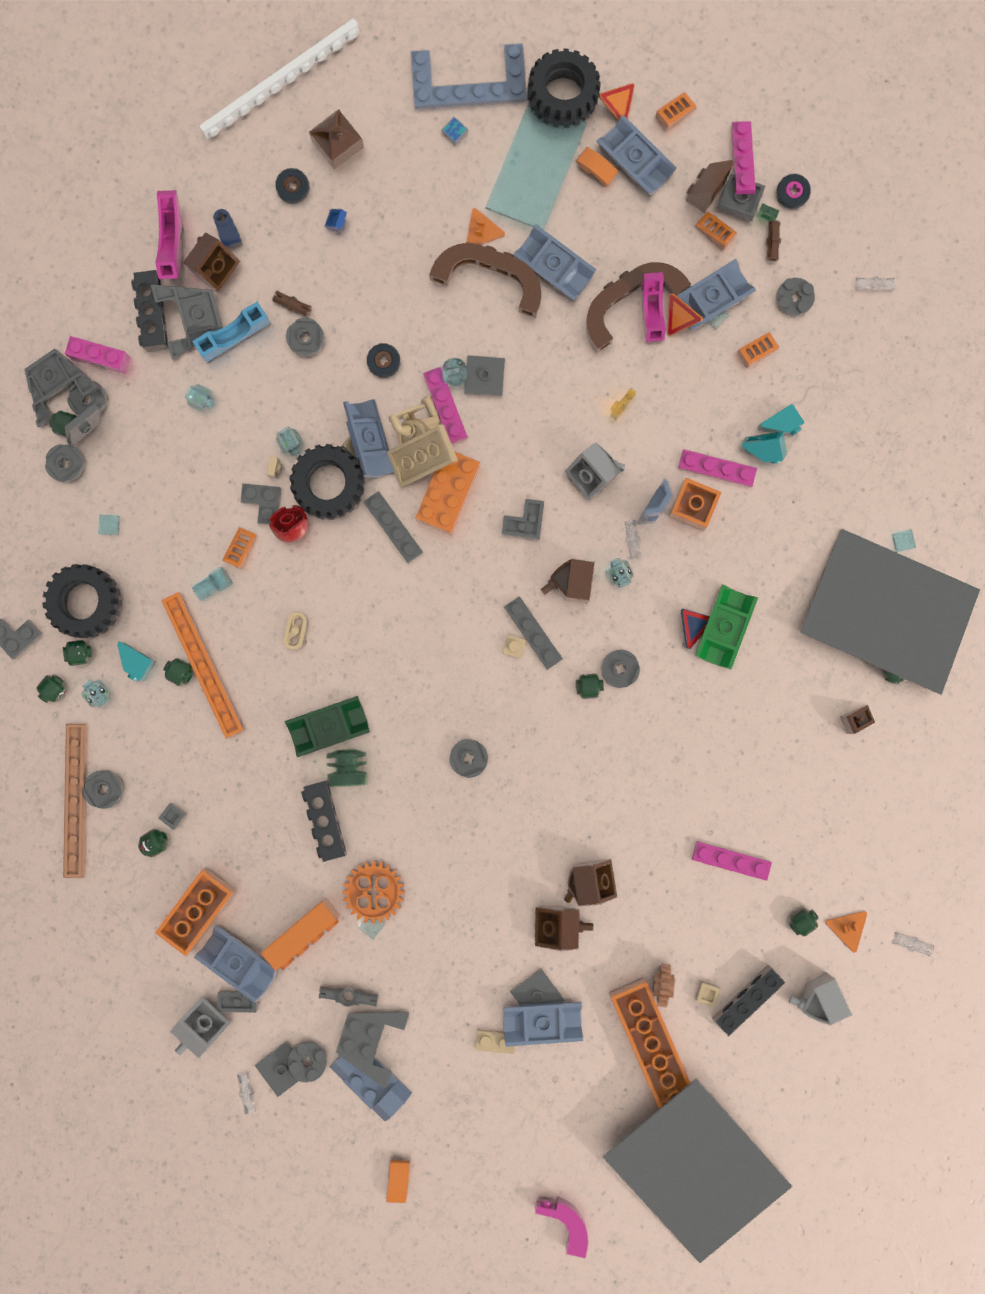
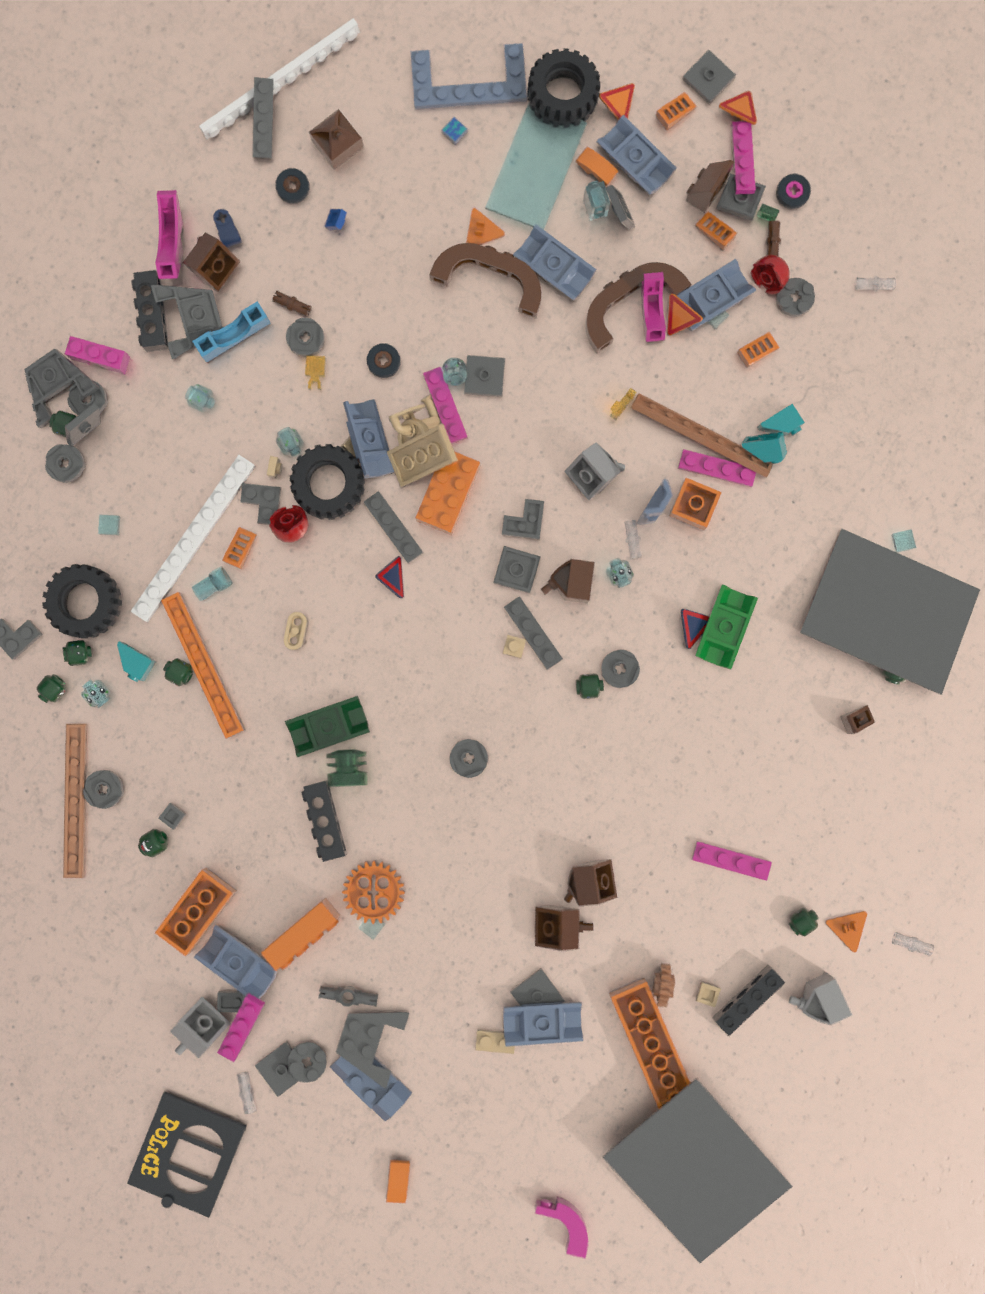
(153, 1160): none -> black door
(193, 538): none -> white plate
(241, 1027): none -> dark pink plate
(262, 118): none -> dark grey plate
(315, 368): none -> clear yellow plate
(392, 577): none -> piece
(516, 569): none -> dark grey plate
(596, 200): none -> clear light blue brick
(619, 207): none -> dark grey plate
(700, 434): none -> nougat tile
(709, 76): none -> dark grey plate
(741, 106): none -> piece
(771, 273): none -> red cylinder

